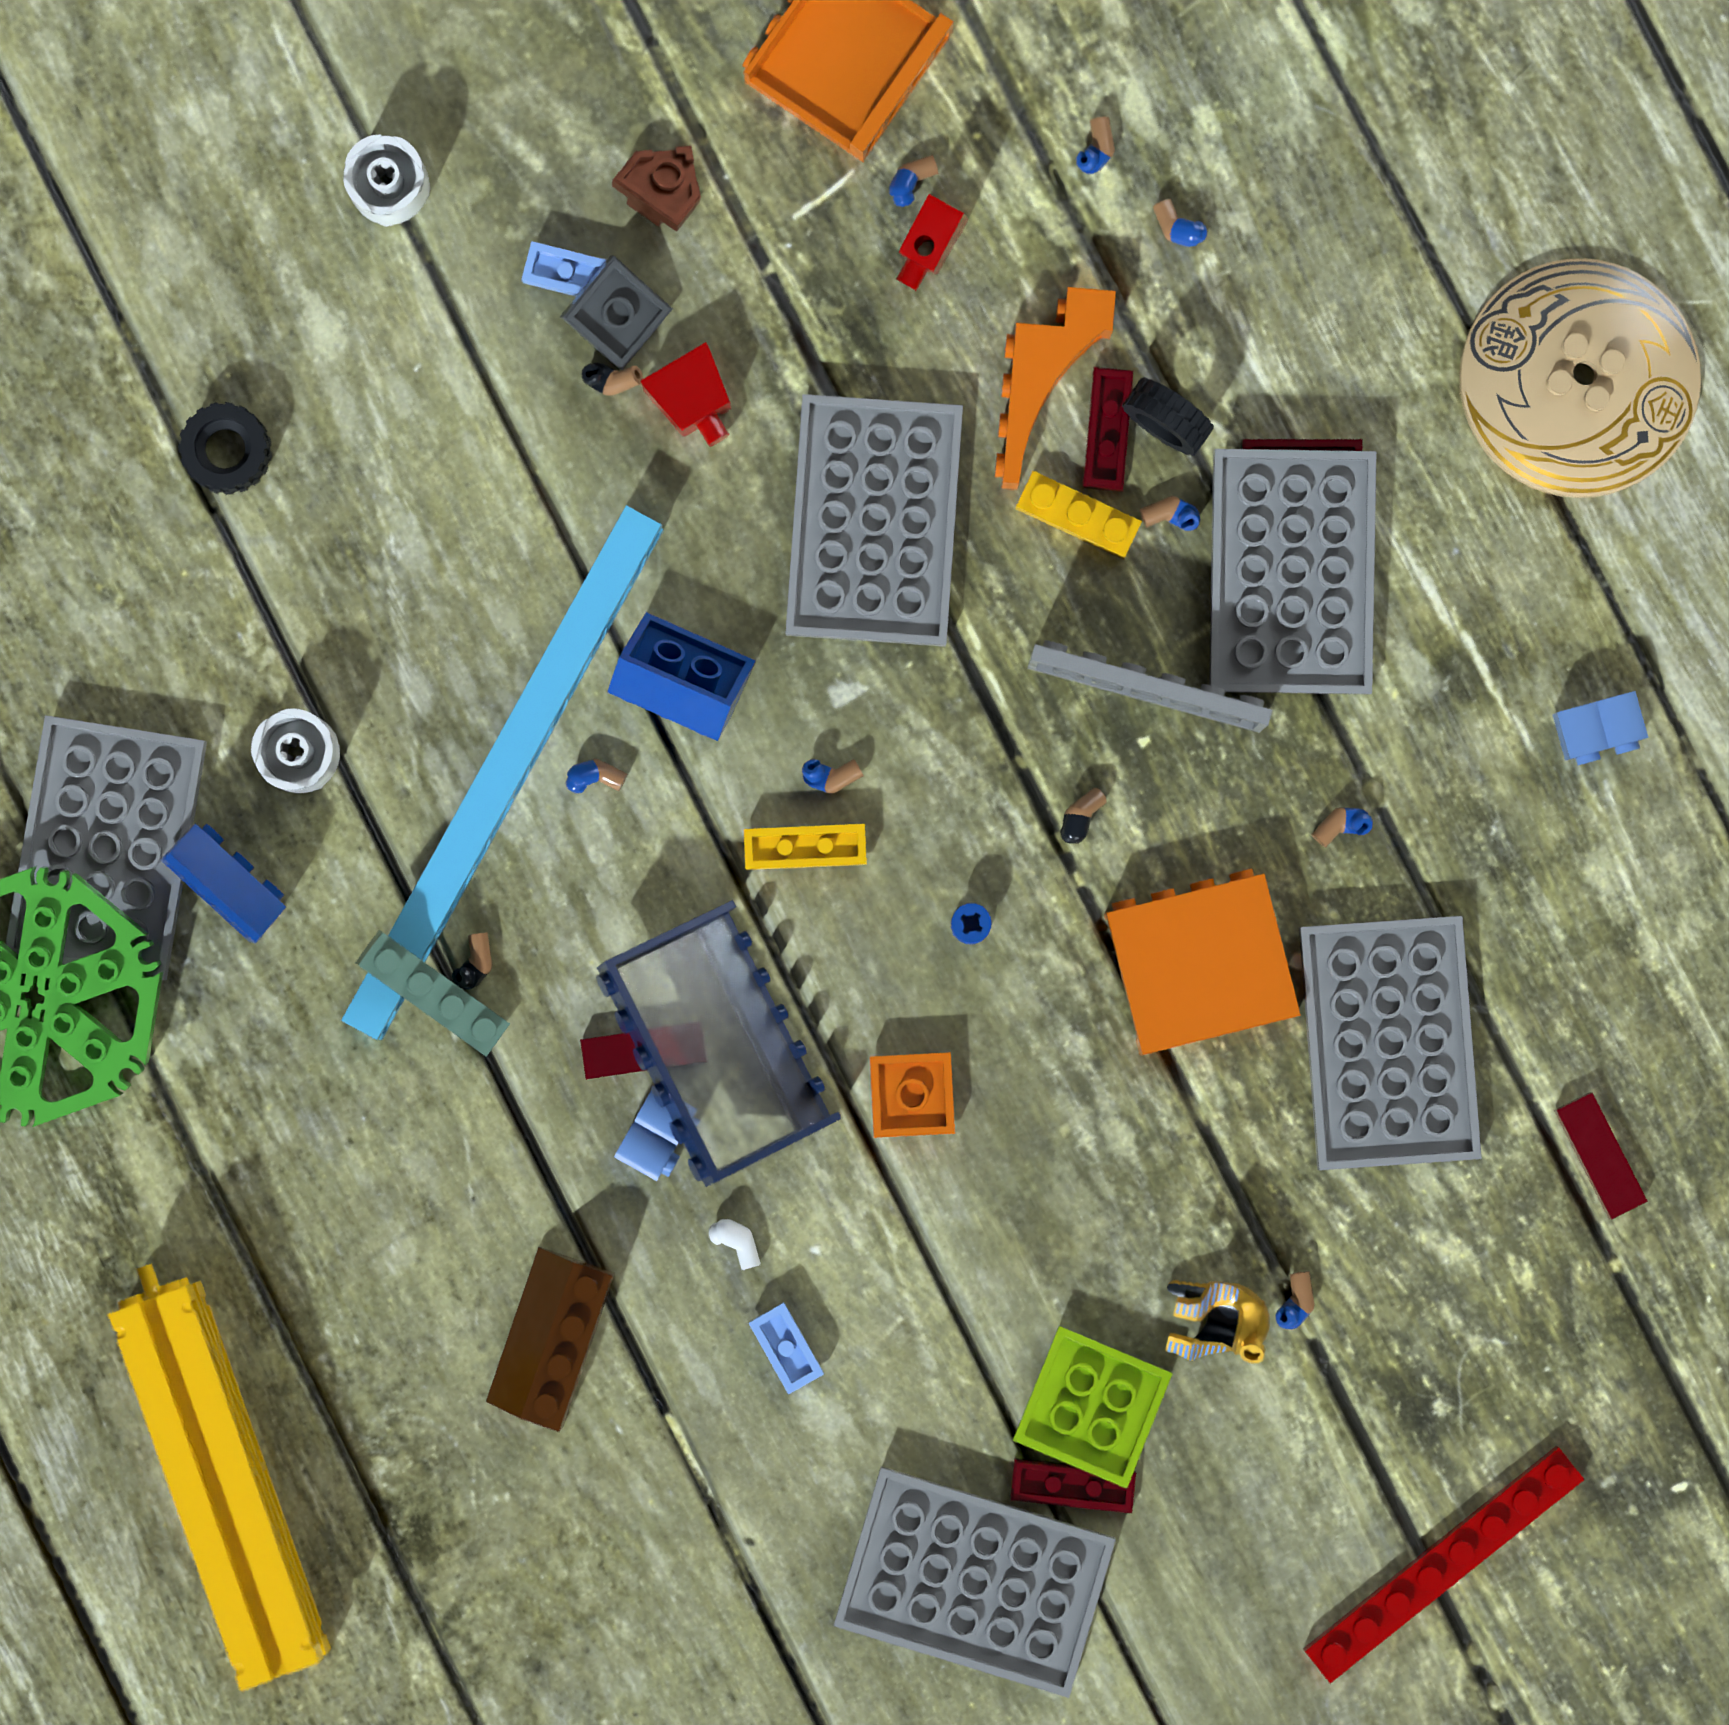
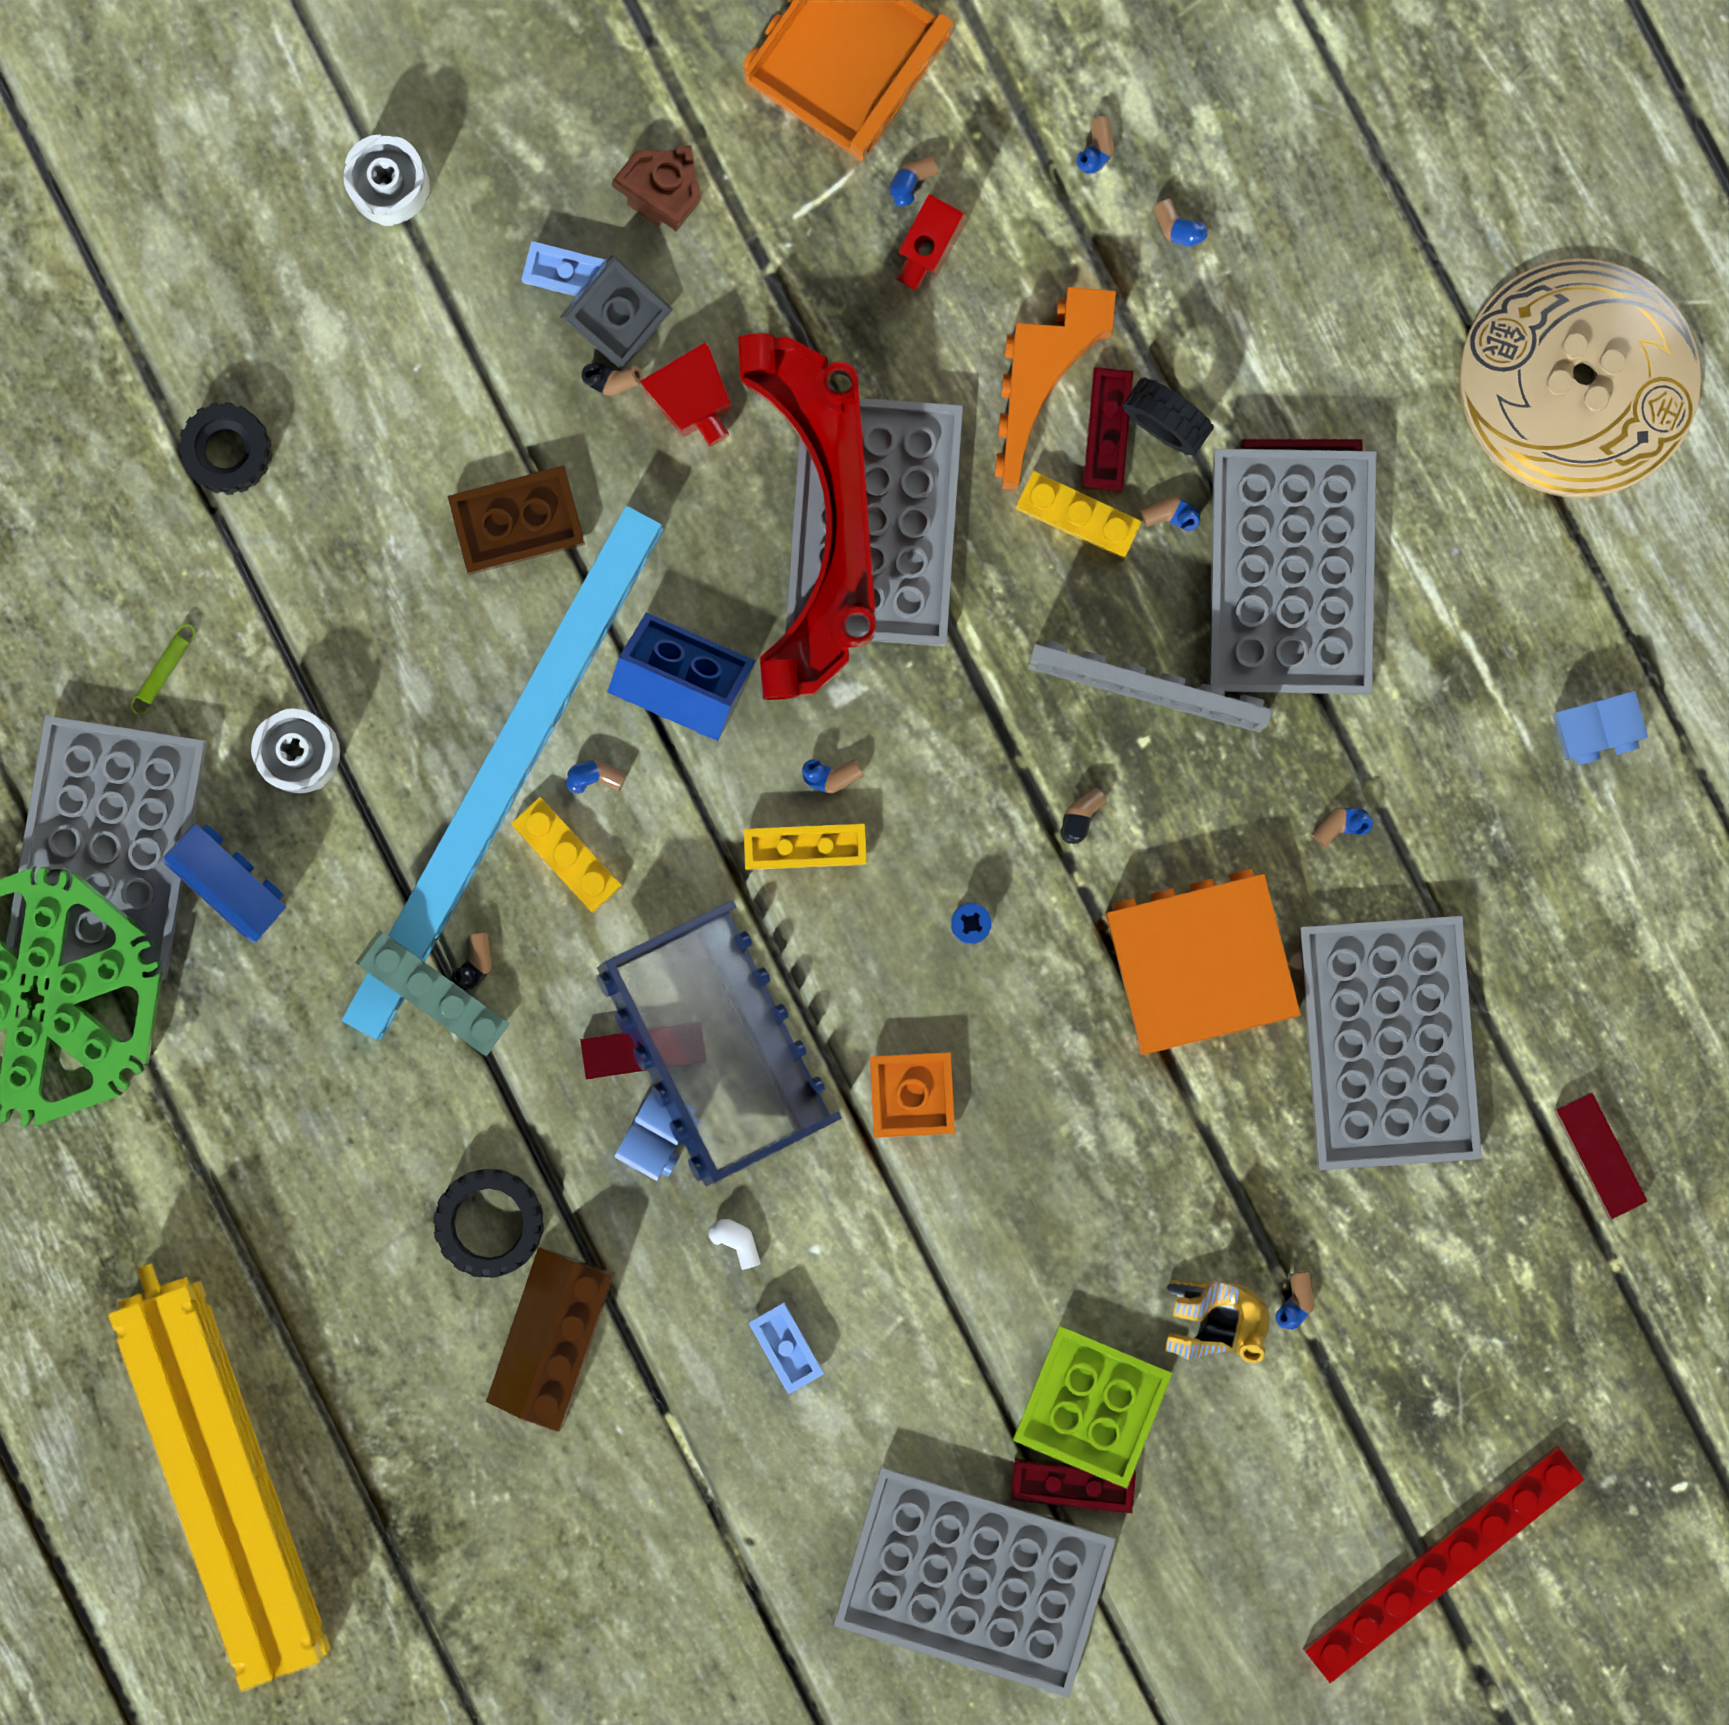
(162, 669): none -> lime piece
(446, 1233): none -> black tyre
(516, 520): none -> reddish brown plate
(566, 855): none -> yellow plate
(831, 429): none -> red panel

